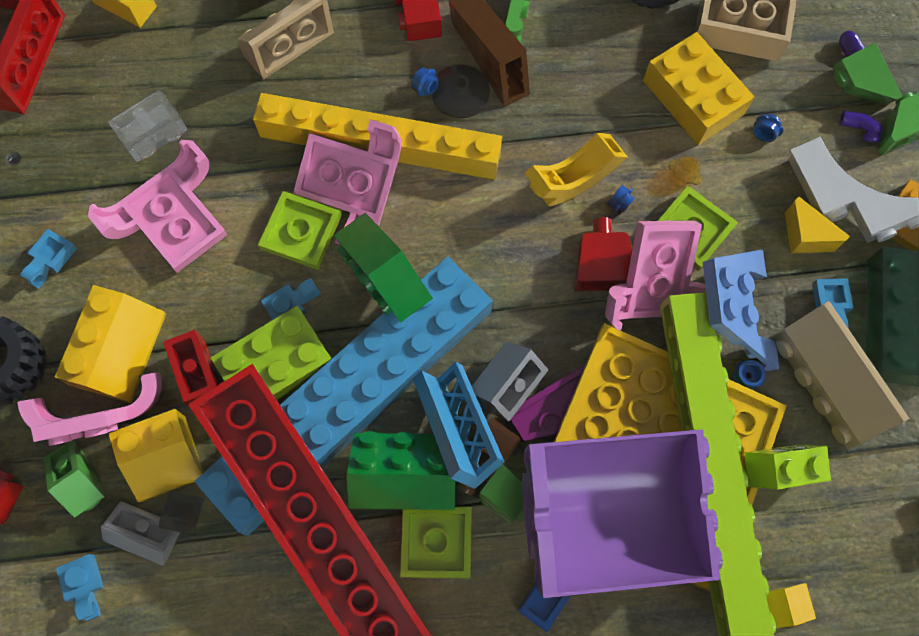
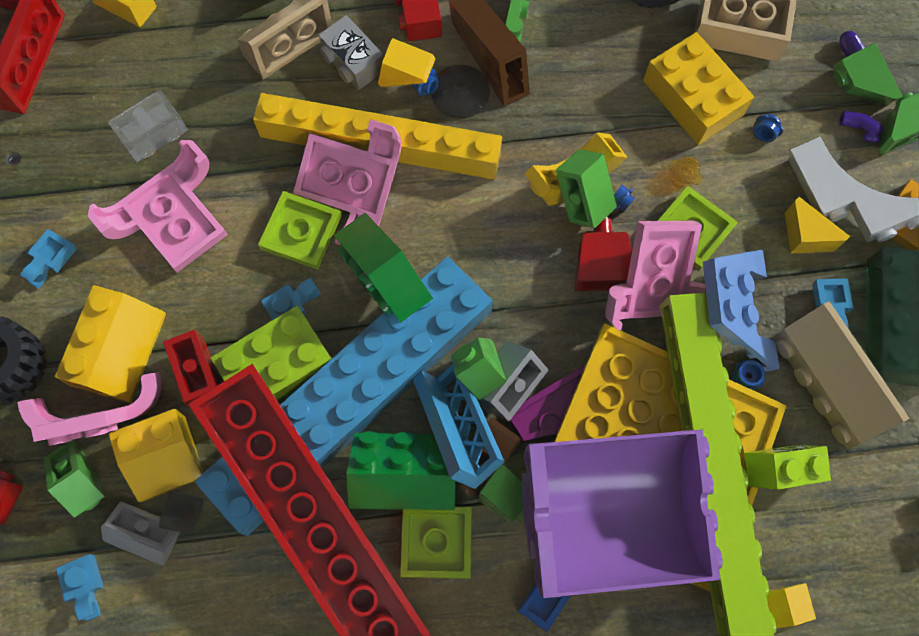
(351, 53): none -> light grey brick
(405, 65): none -> yellow slope
(479, 367): none -> bright green slope
(586, 188): none -> bright green brick

